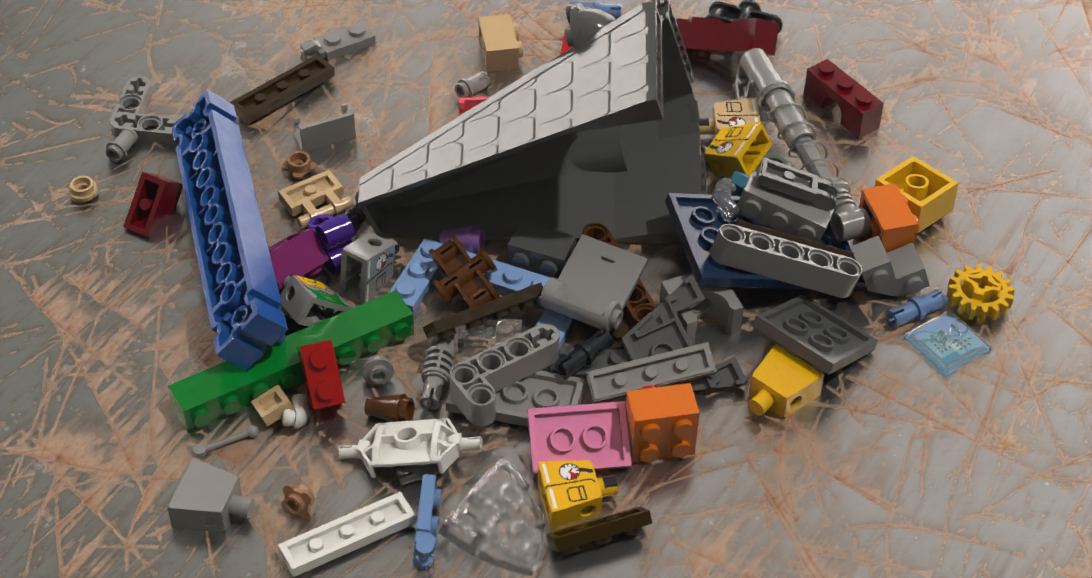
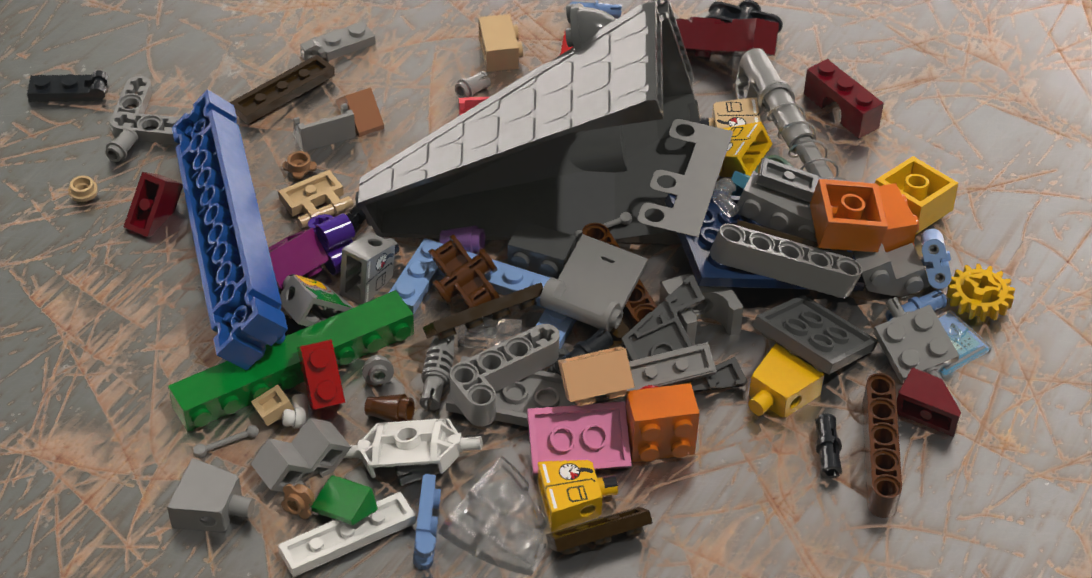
(67, 87): none -> black plate
(313, 451): none -> light grey brick
(345, 500): none -> green slope
(365, 111): none -> nougat slope
(596, 375): none -> light nougat brick
(625, 218): none -> light grey hinge
(698, 183): none -> light grey piece
(828, 446): none -> black pin
(848, 215): none -> orange brick
(881, 446): none -> reddish brown beam
(915, 341): none -> light grey plate
(928, 402): none -> dark red slope
(935, 258): none -> light blue piece

